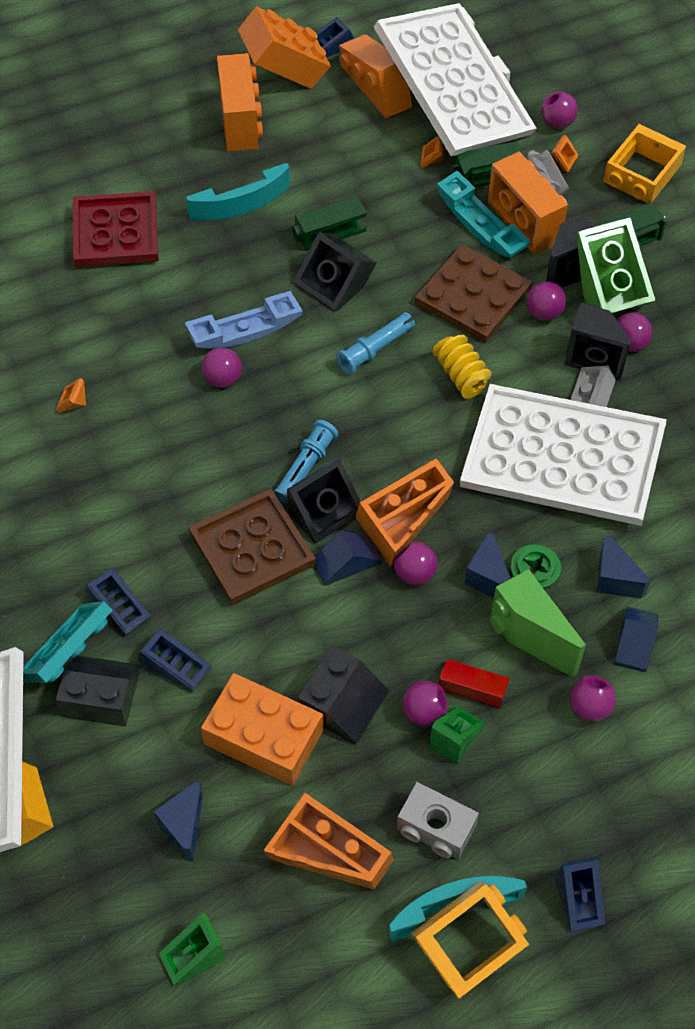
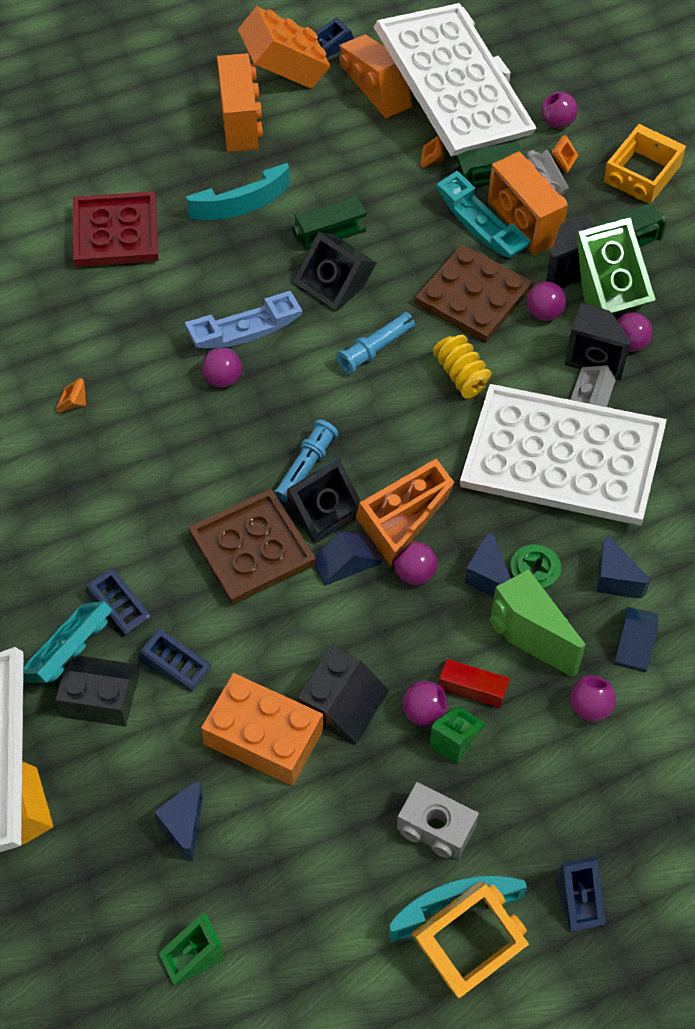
(328, 845): orange wedge -> none

